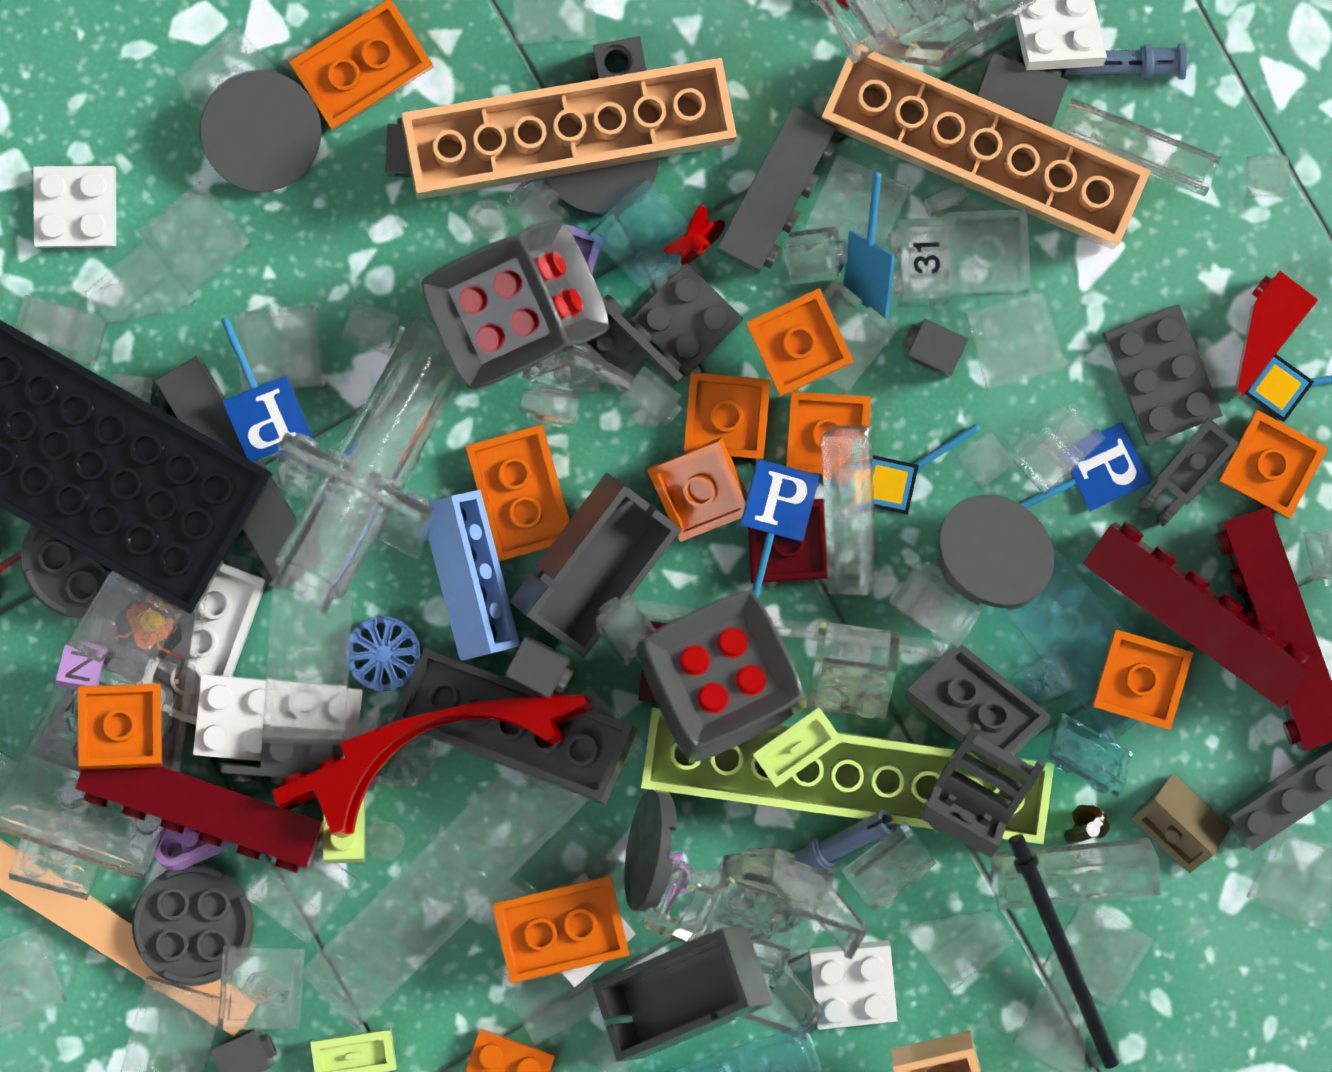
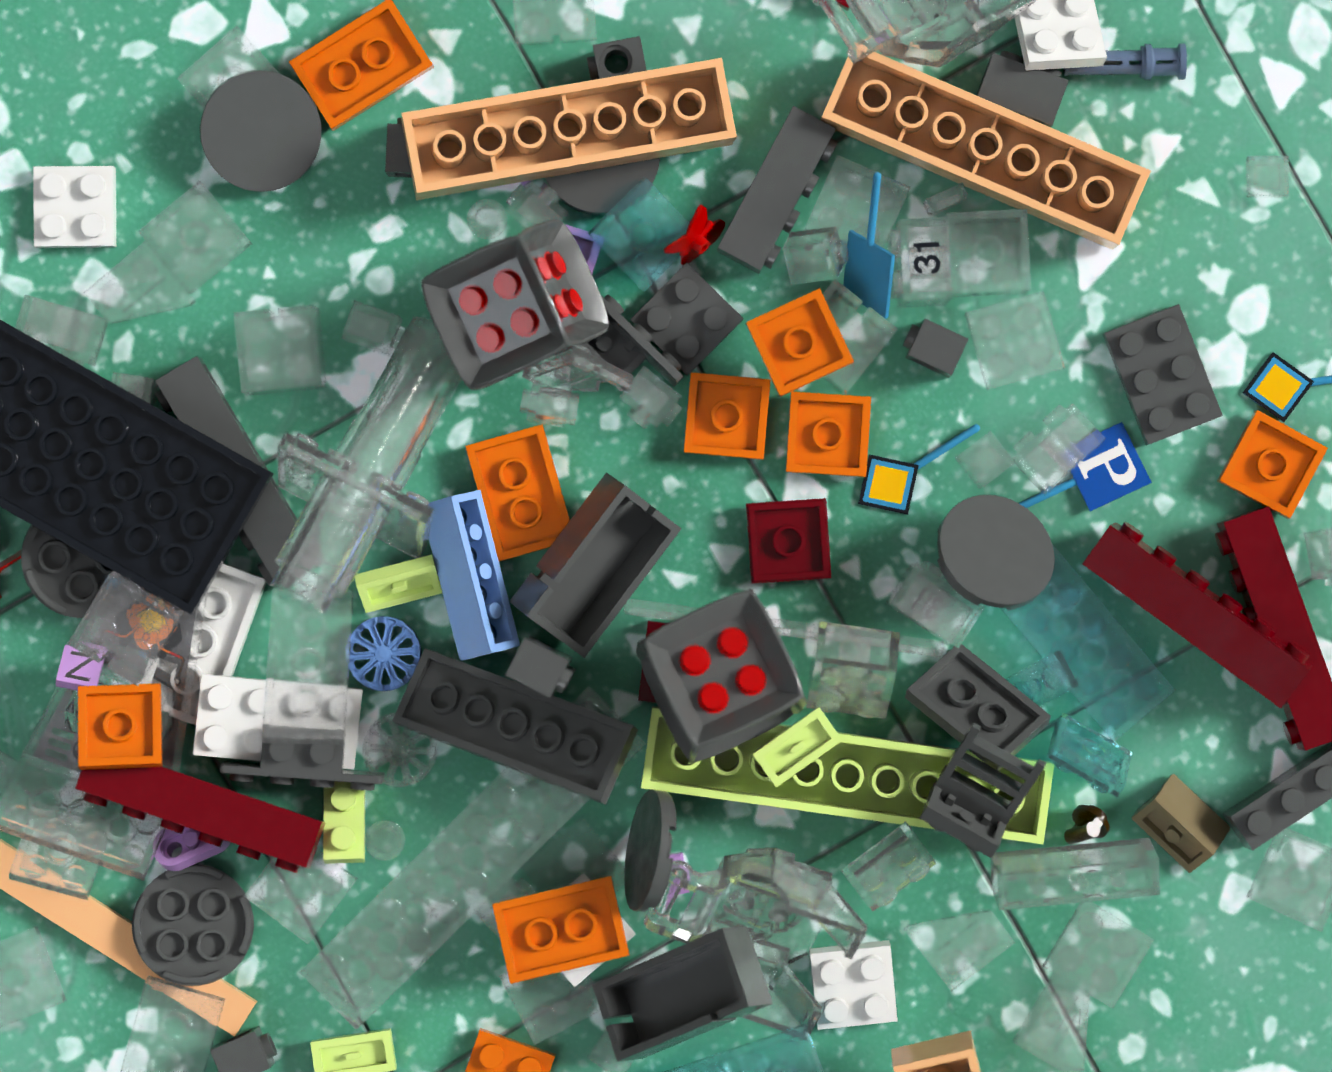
(261, 987): clear tile -> none
(263, 411): blue piece -> none
(344, 782): red slope -> none
(398, 583): none -> yellowish green plate
(623, 626): clear brick -> none
(700, 489): orange plate -> none
(779, 505): blue piece -> none
(825, 852): sand blue pin -> none
(849, 509): clear brick -> none
(1027, 863): black bar -> none
(1142, 679): orange plate -> none
(1163, 155): clear brick -> none
(1191, 468): dark grey hinge -> none
(1272, 320): red slope -> none

